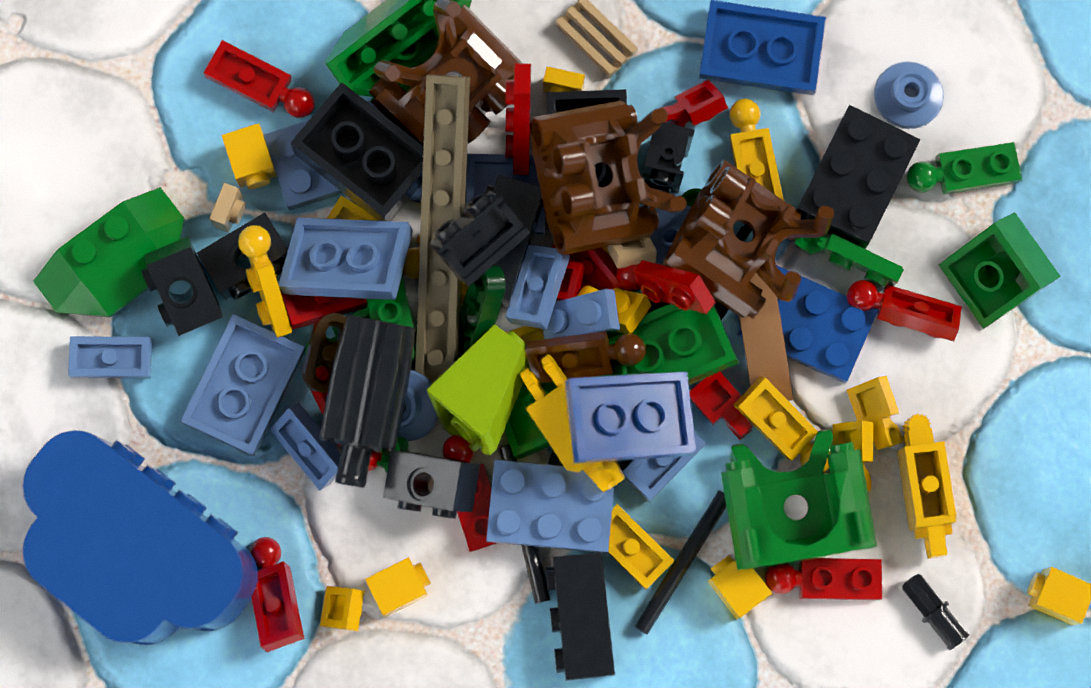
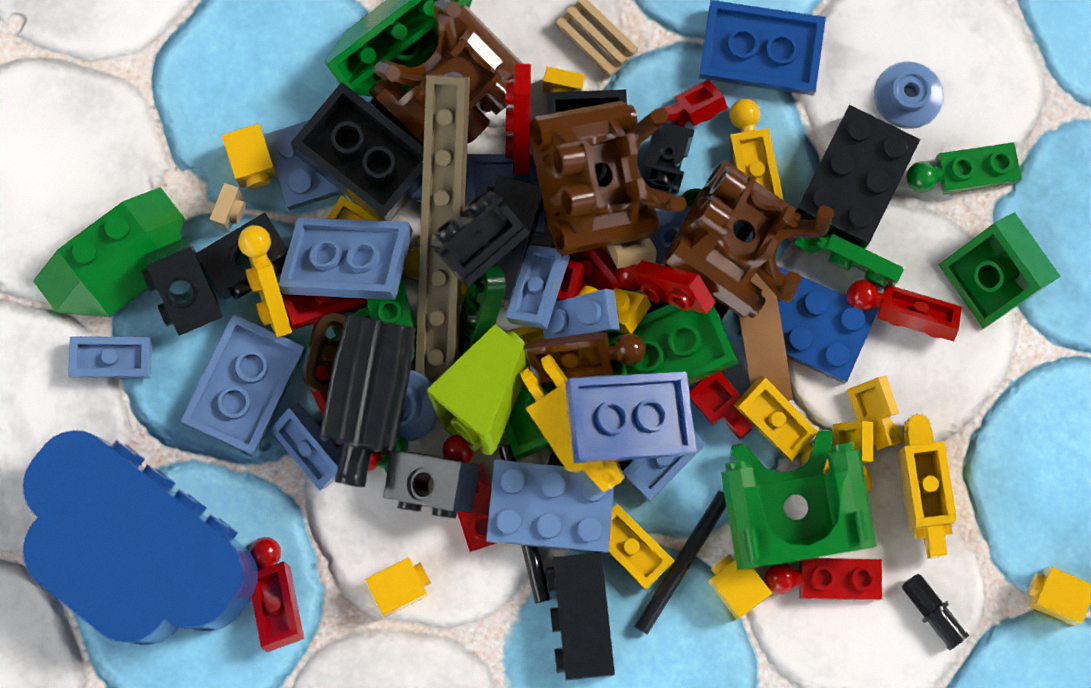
(257, 81): red plate -> none
(342, 608): yellow plate -> none

